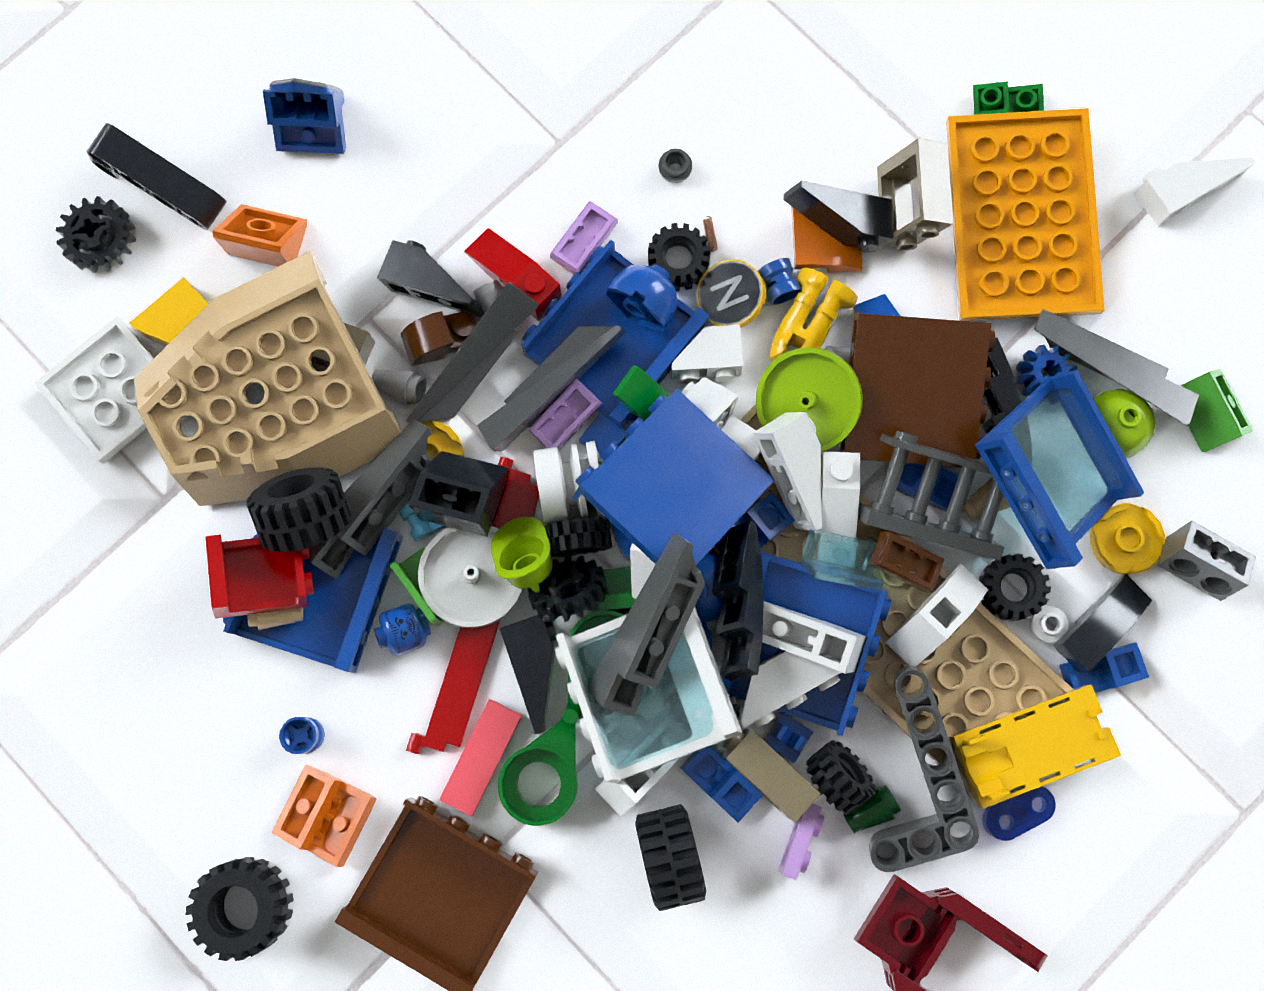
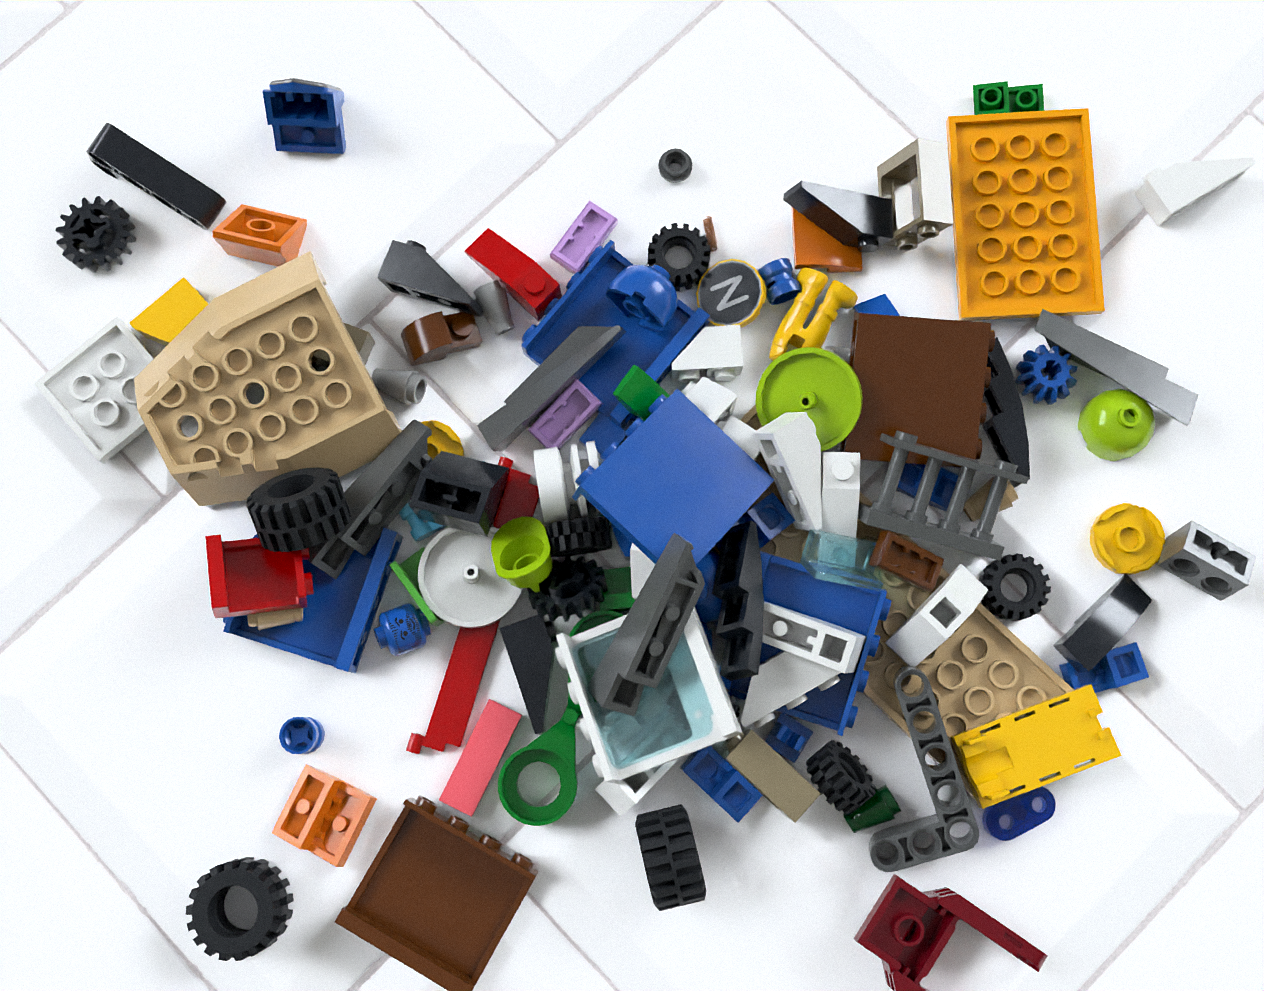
(475, 356): dark grey wedge -> none
(796, 856): lavender plate -> none
(1039, 628): white plate -> none
(1058, 467): panel -> none
(1217, 411): bright green panel -> none

